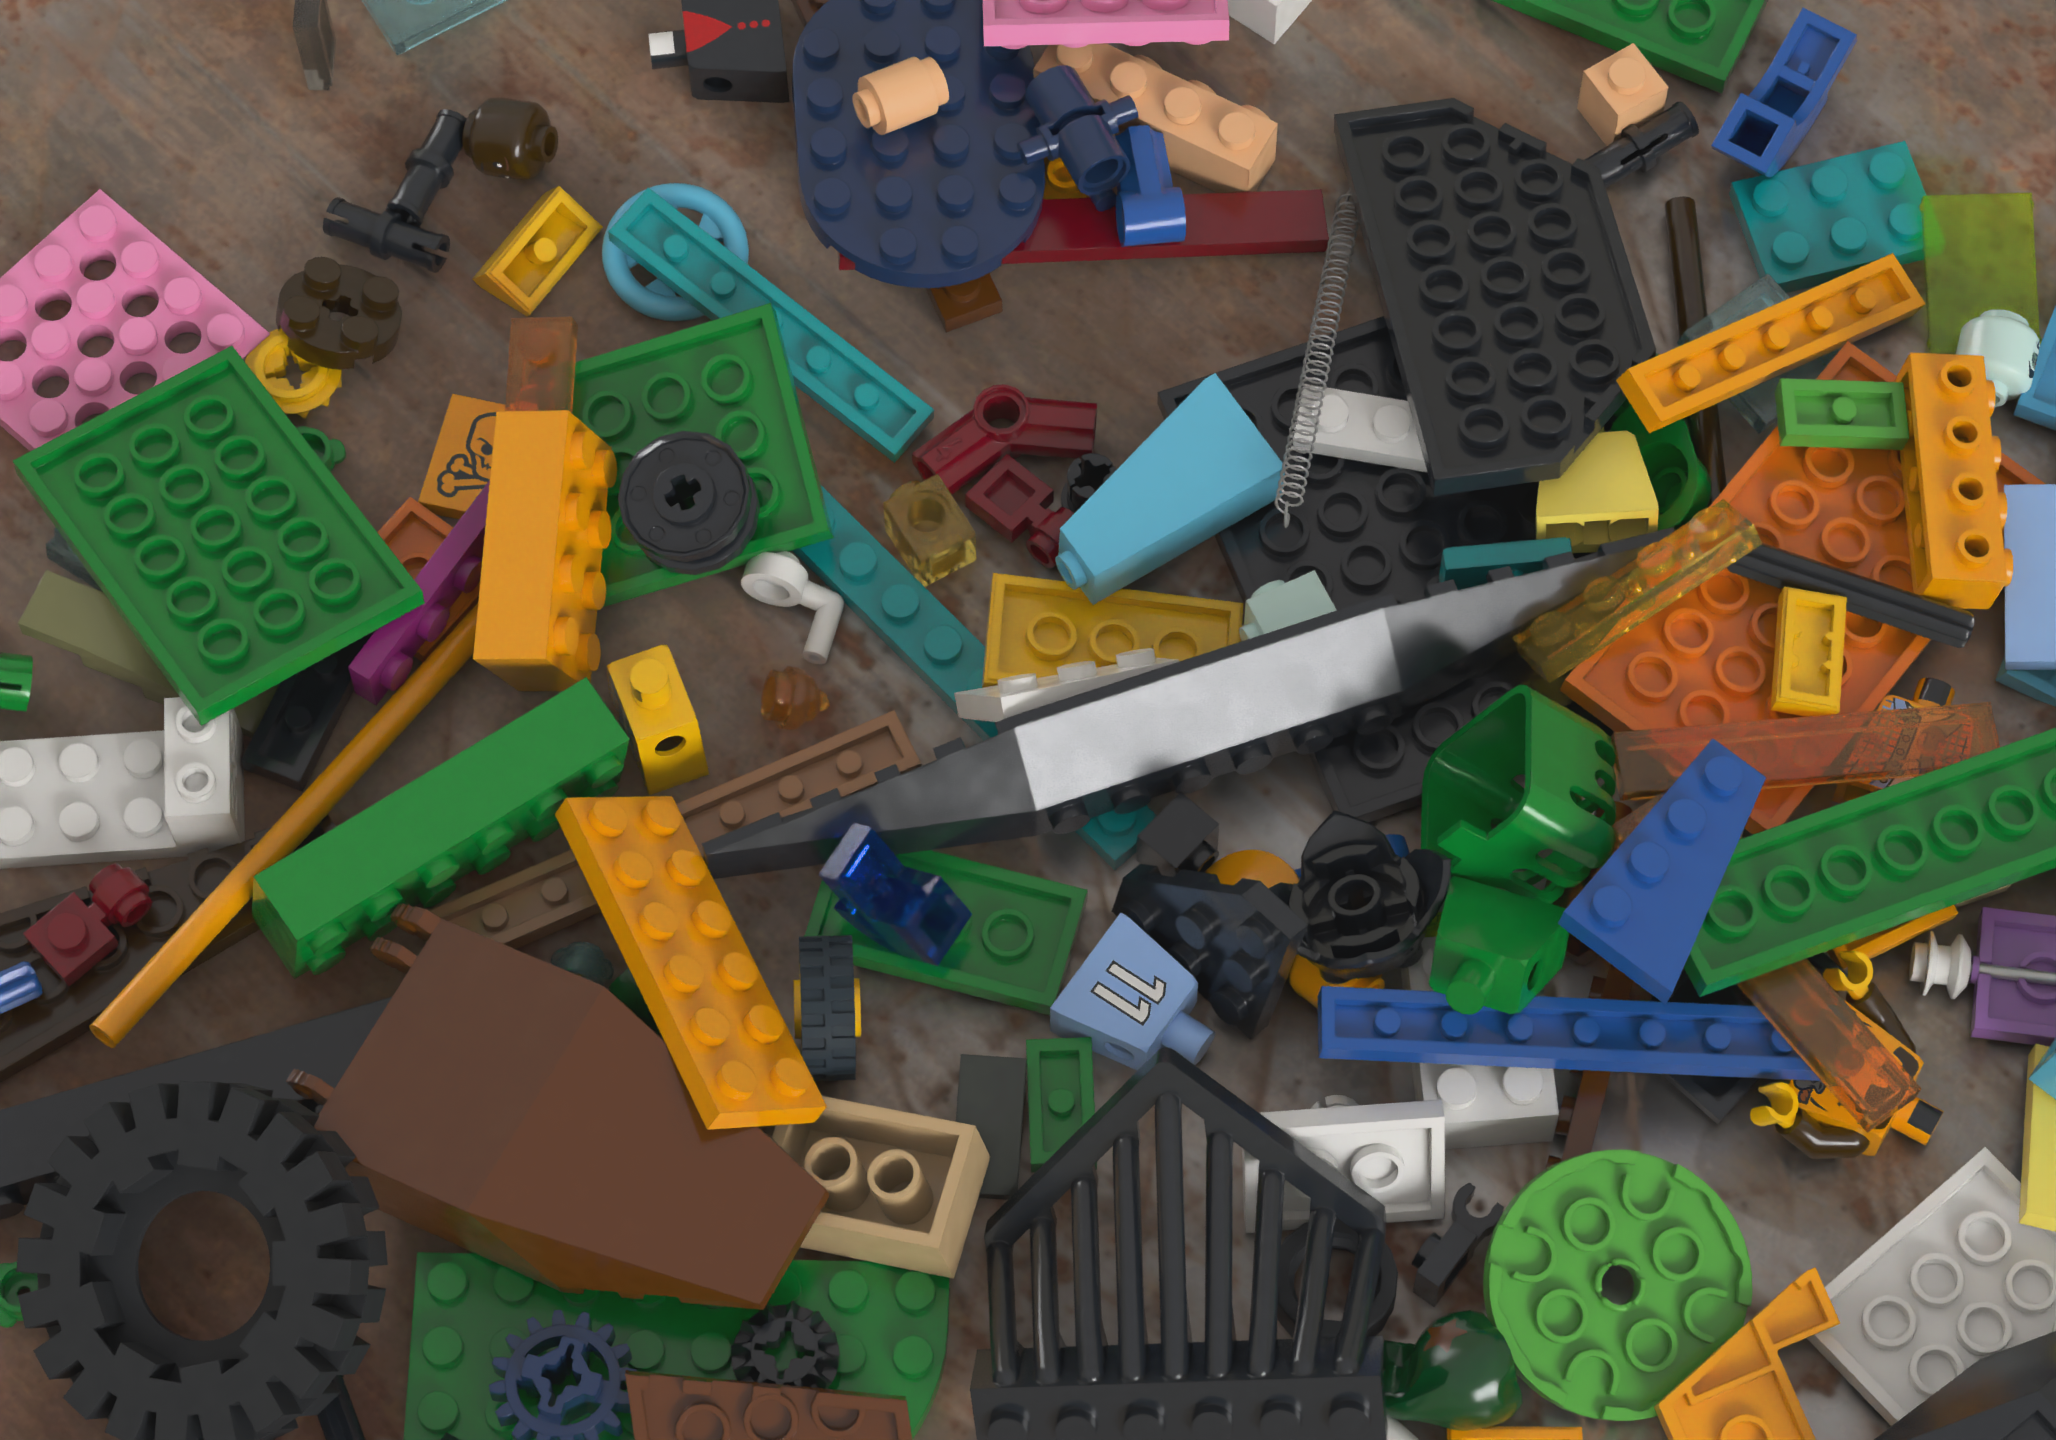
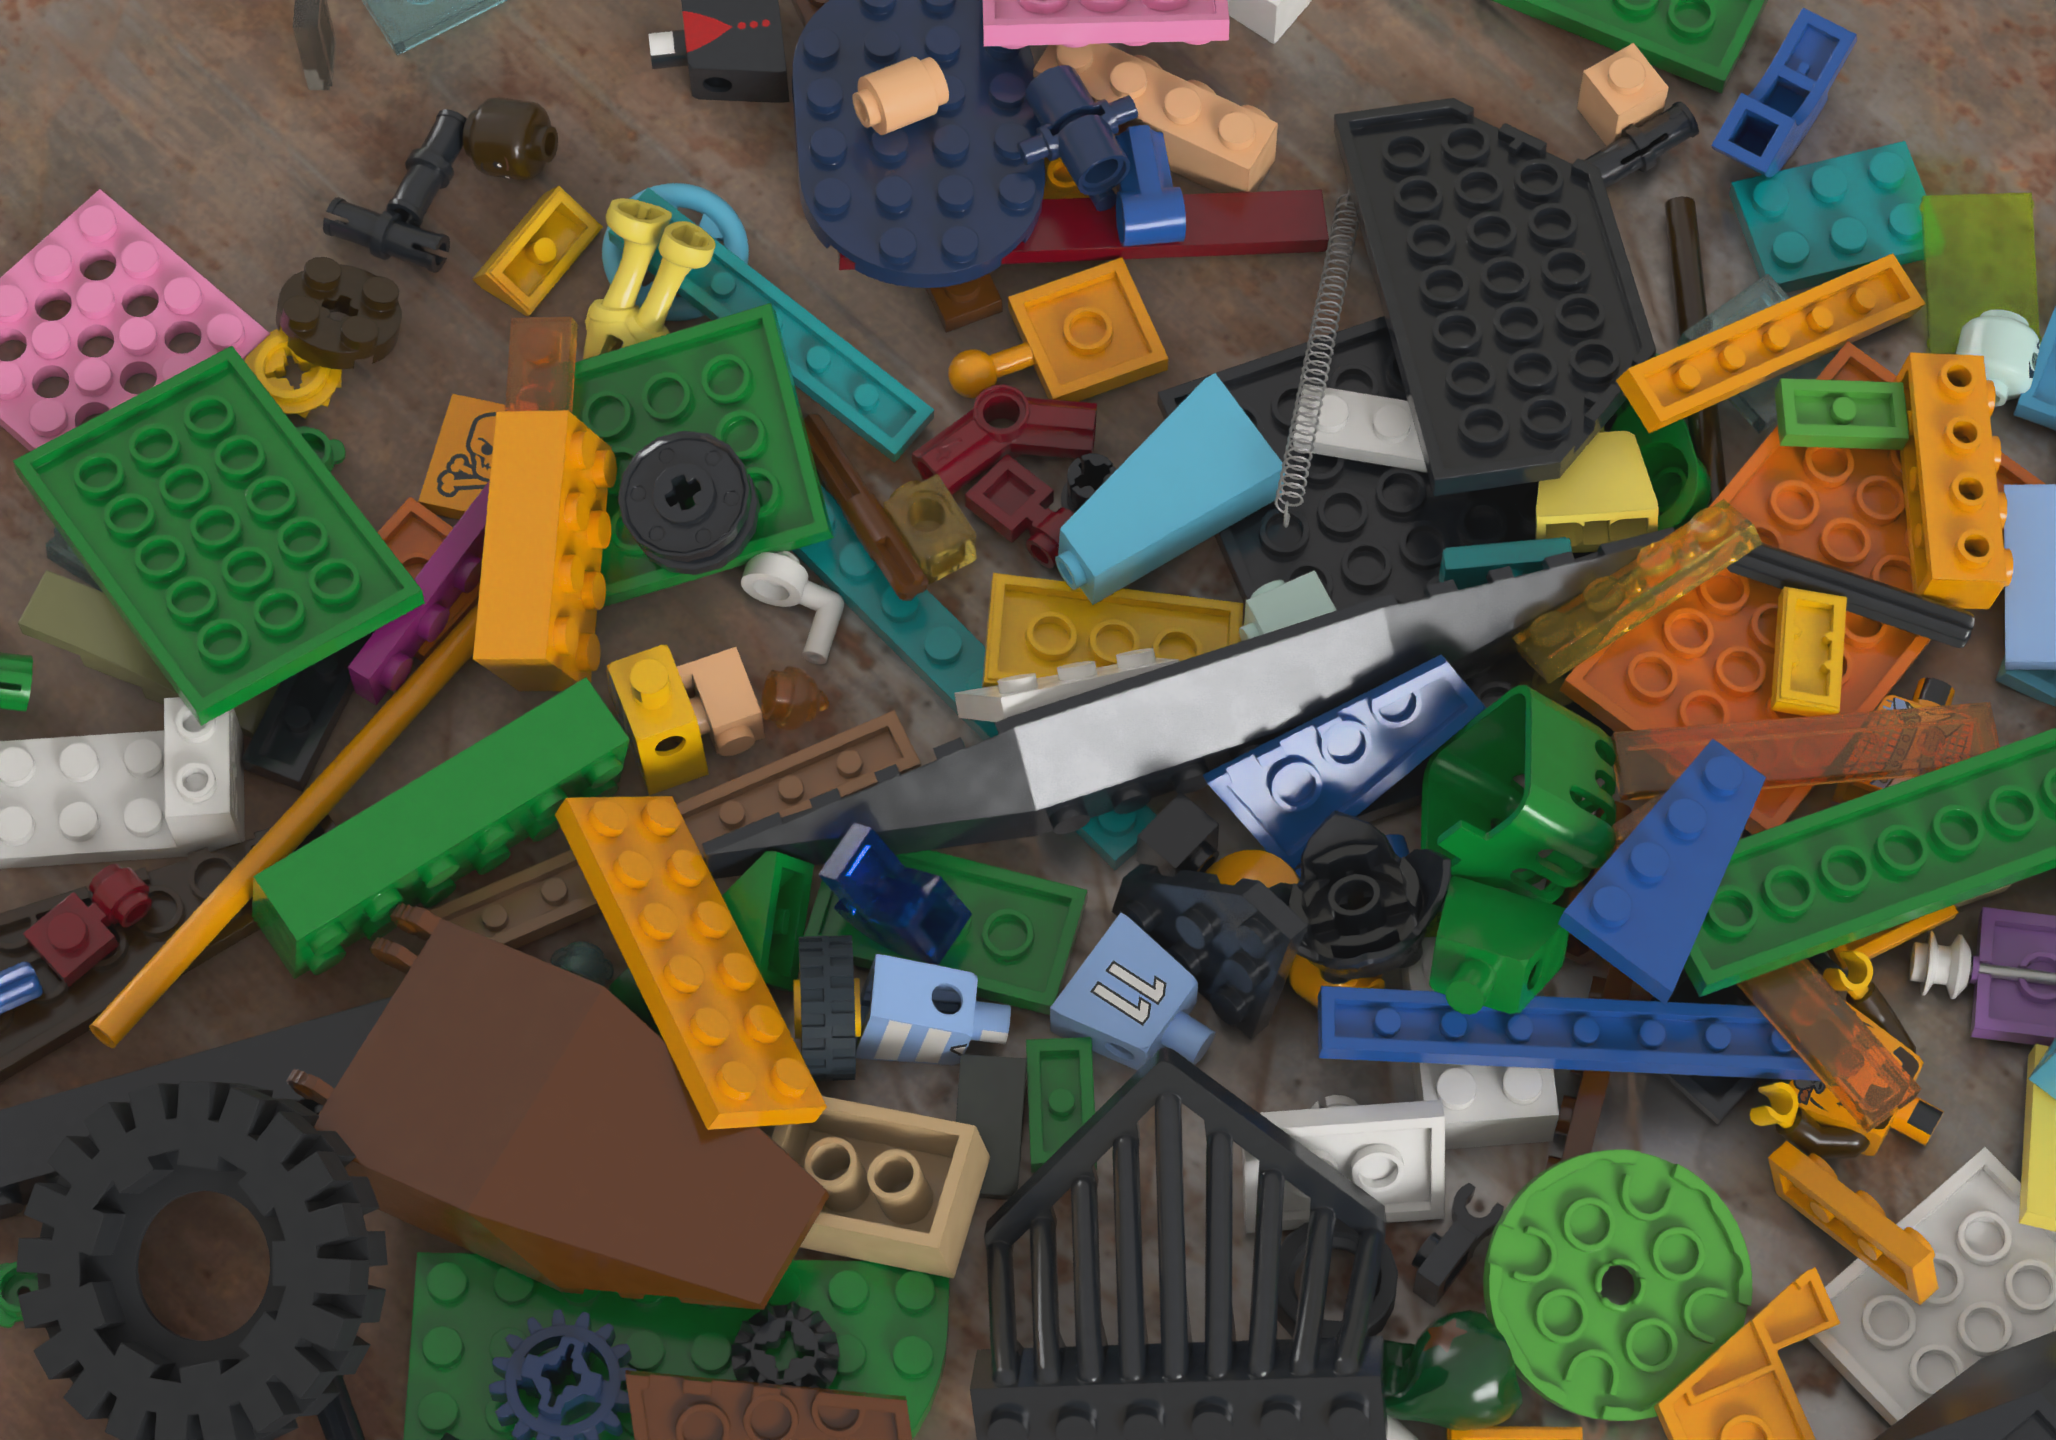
(682, 249): none -> light yellow piece
(723, 701): none -> light nougat brick
(771, 914): none -> green slope
(864, 512): none -> reddish brown axle
(924, 1013): none -> light blue torso
(1077, 334): none -> light orange plate
(1343, 756): none -> blue wing
(1854, 1221): none -> light orange plate

